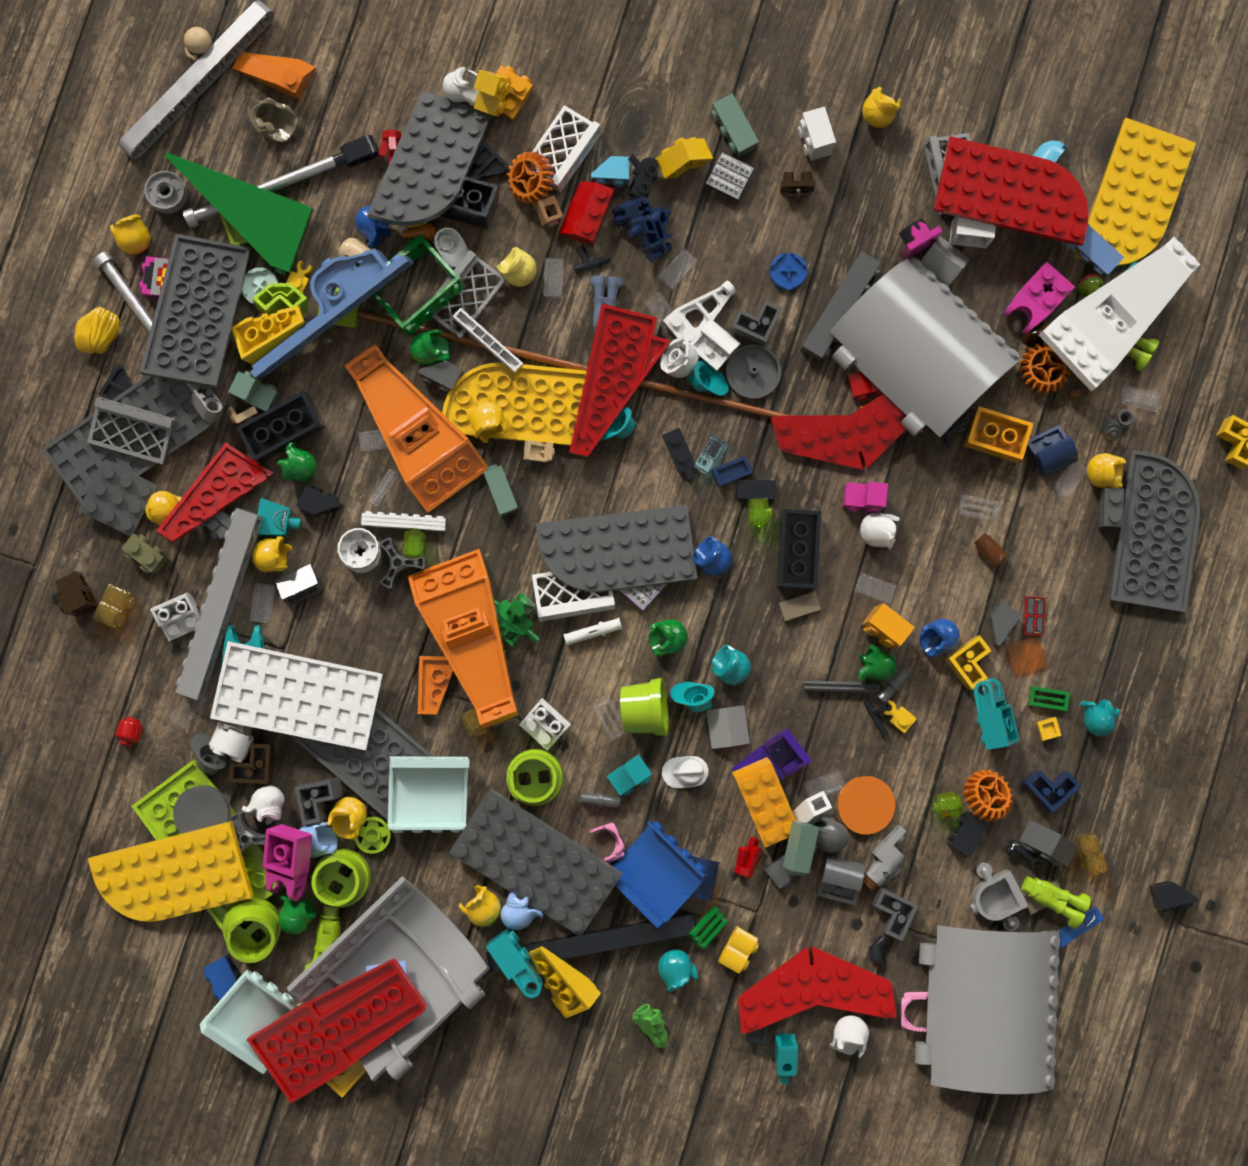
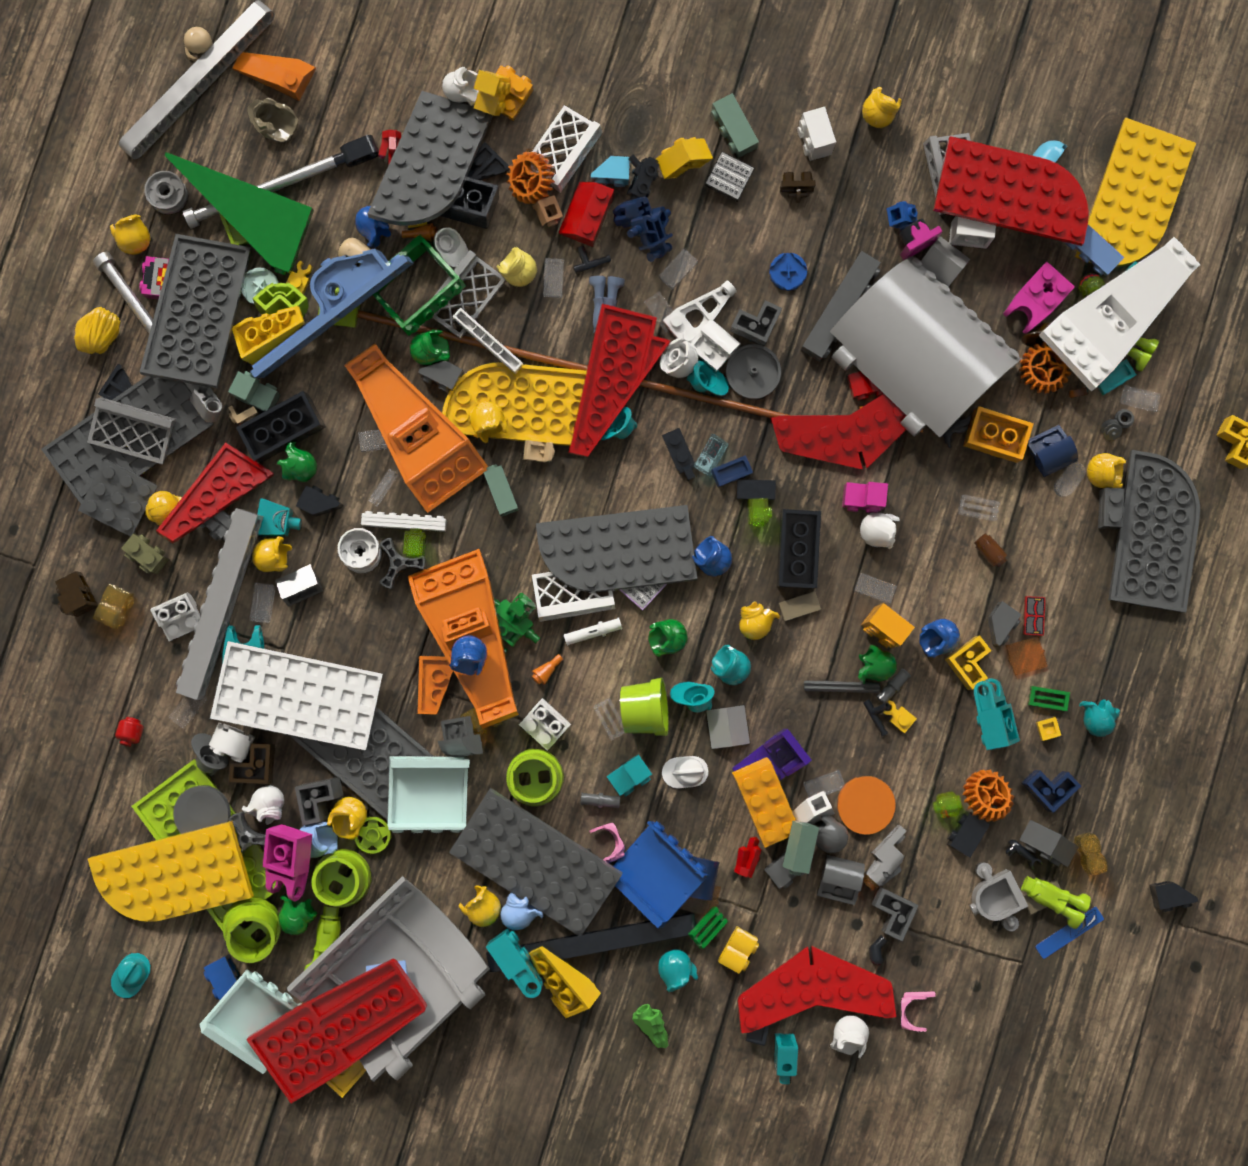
(130, 975): none -> teal piece
(459, 738): none -> dark grey brick
(468, 655): none -> blue hair
(543, 673): none -> orange cone
(756, 621): none -> yellow hair
(902, 215): none -> blue brick
(991, 1010): light grey panel -> none
(1118, 376): none -> teal tile

